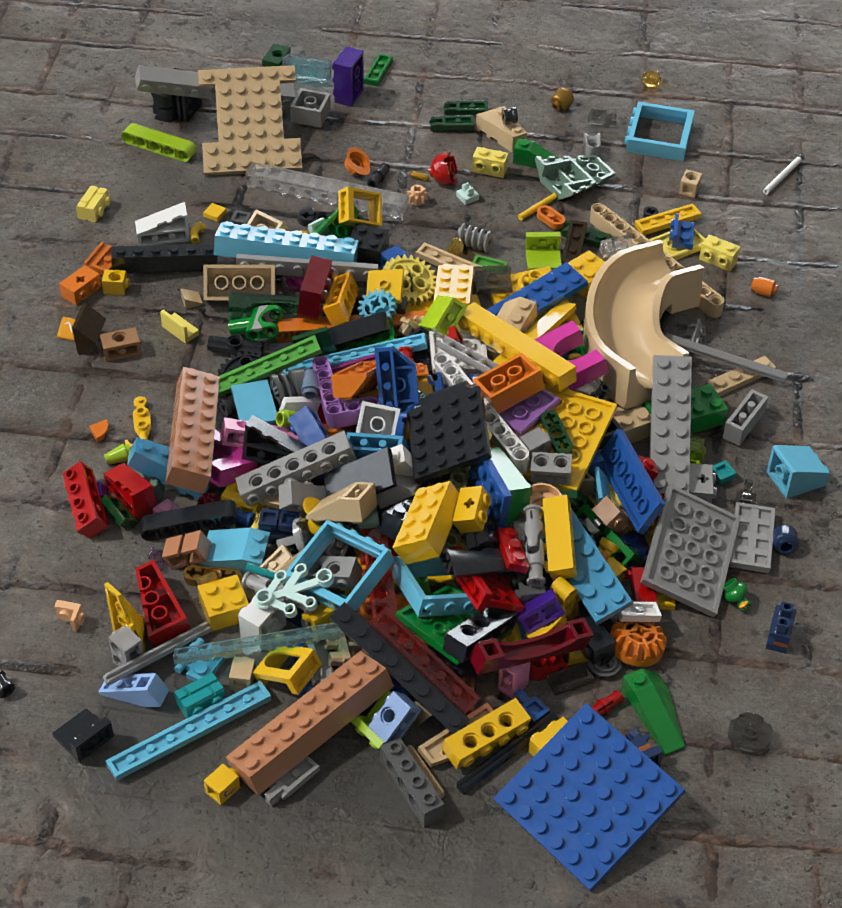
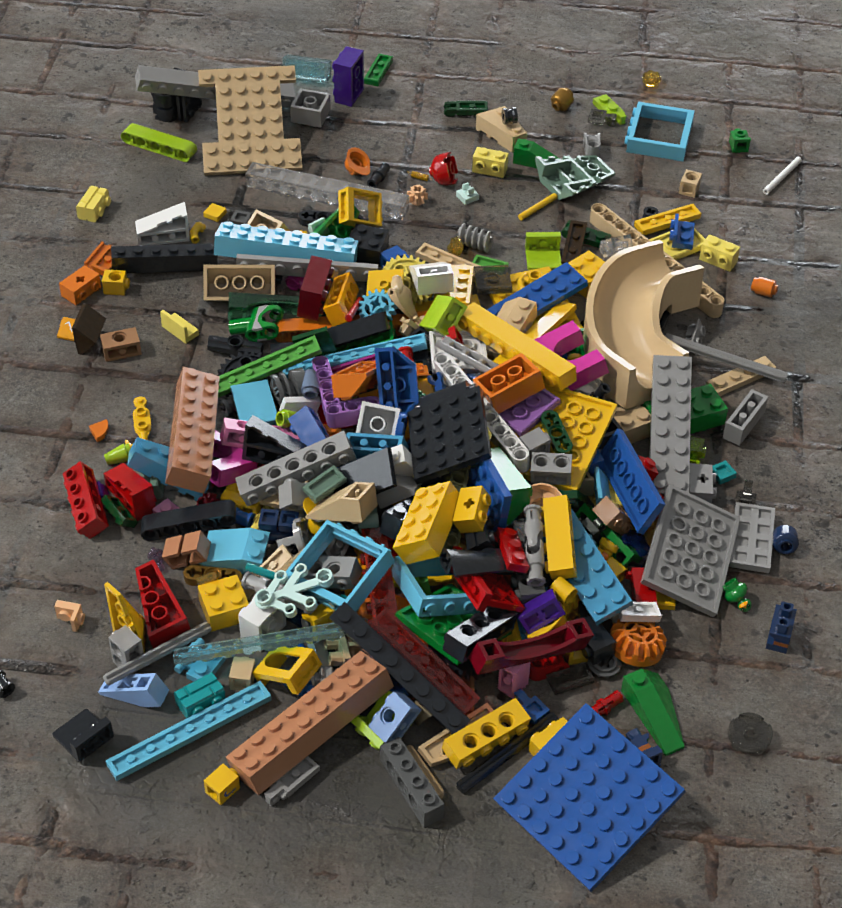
(191, 298): tan slope -> none
(275, 55): dark green brick -> none
(324, 484): none -> sand green tile
(351, 313): none -> red bar
(402, 297): none -> tan arm
(432, 278): none -> white slope
(451, 123): dark green hinge -> none
(551, 217): orange plate -> none
(604, 102): none -> lime hinge
(739, 136): none -> green brick
(796, 469): medium azure slope -> none

